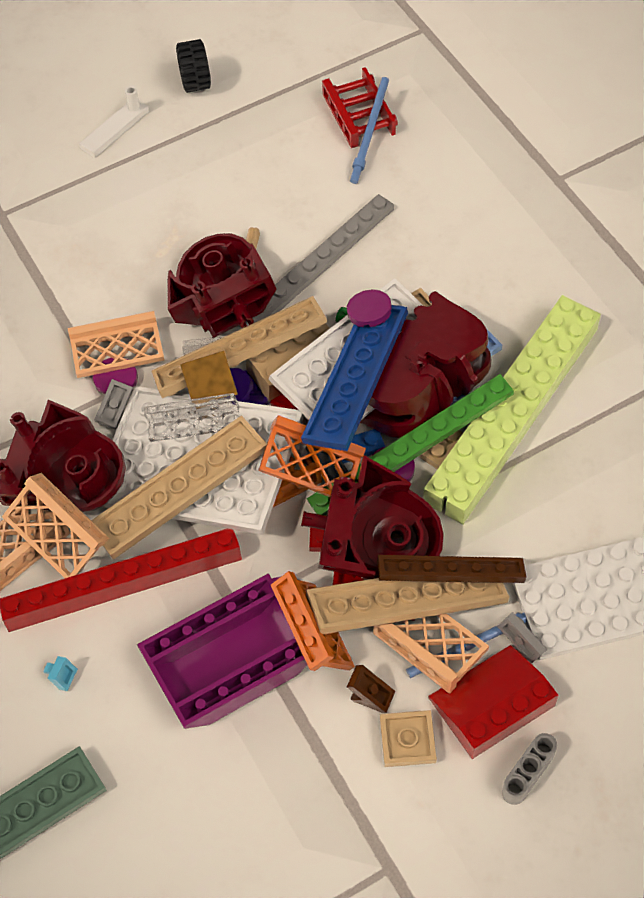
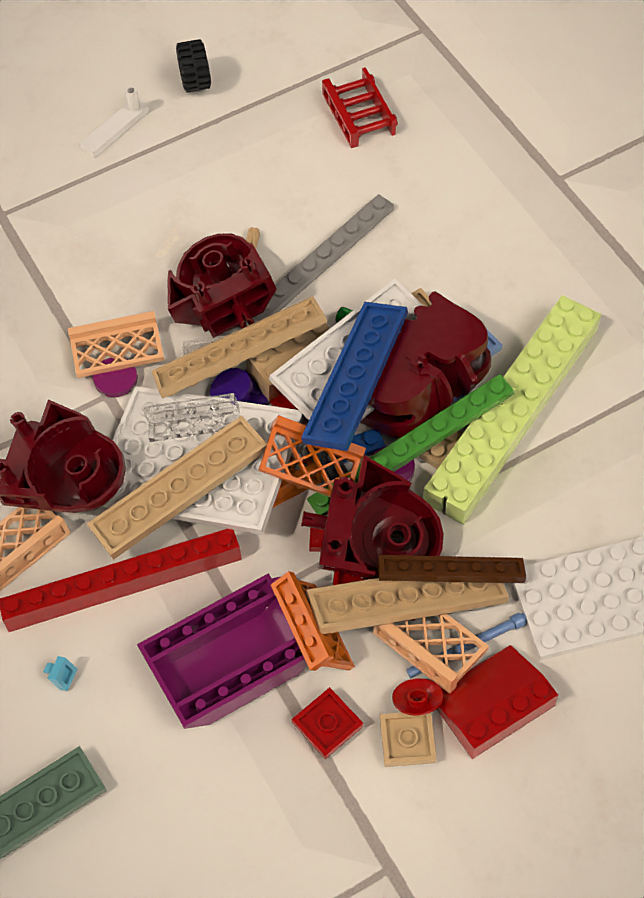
(62, 510): light nougat fence -> none
(113, 404): light grey plate -> none
(208, 376): pearl gold tile -> none
(327, 723): none -> red plate
(359, 162): medium blue bar -> none
(369, 308): magenta tile -> none
(370, 689): reddish brown slope -> none
(417, 697): none -> red dish
(521, 637): light grey plate -> none
(533, 757): light grey beam -> none

